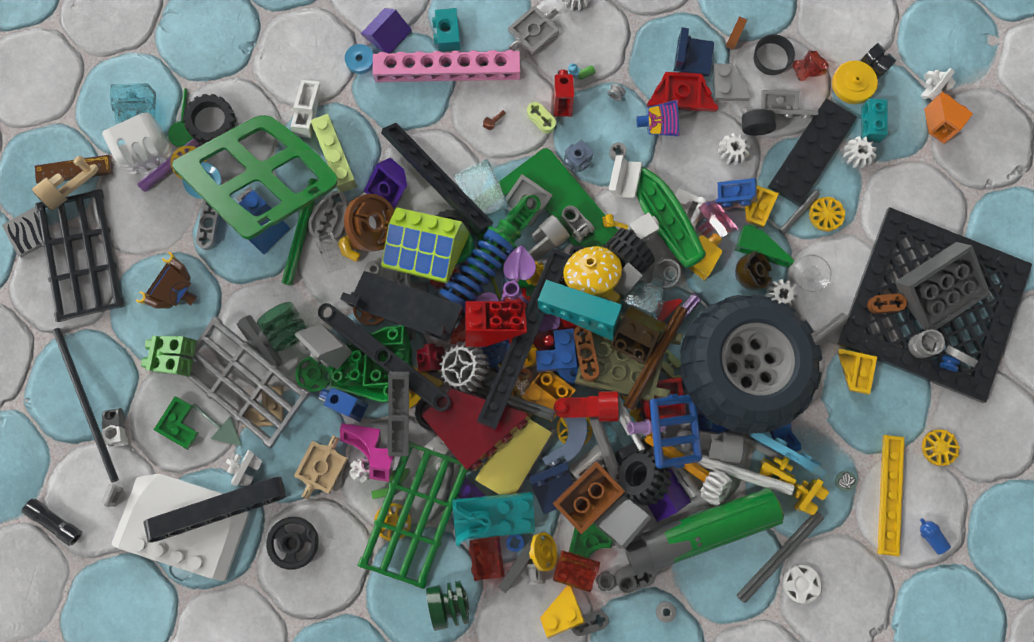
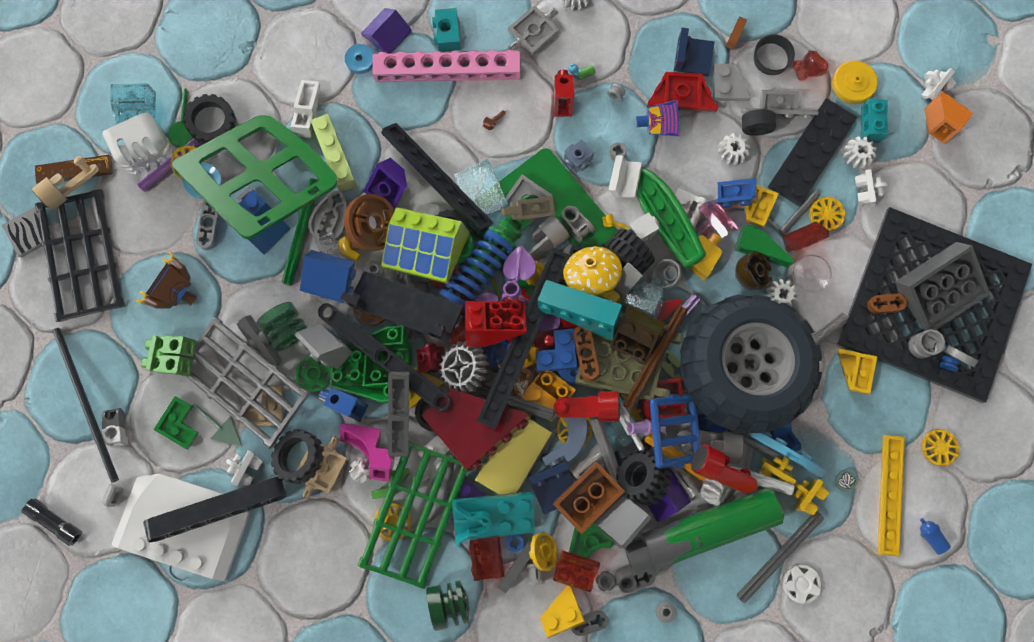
(278, 532): black wheel -> none
(281, 452): none -> black tyre
(327, 275): none -> blue brick
(530, 208): none -> dark tan hinge
(538, 120): yellowish green beam -> none
(714, 466): none -> red piece
(805, 237): none -> clear red bracket
(867, 180): none -> white hips
(878, 60): black wheel -> none

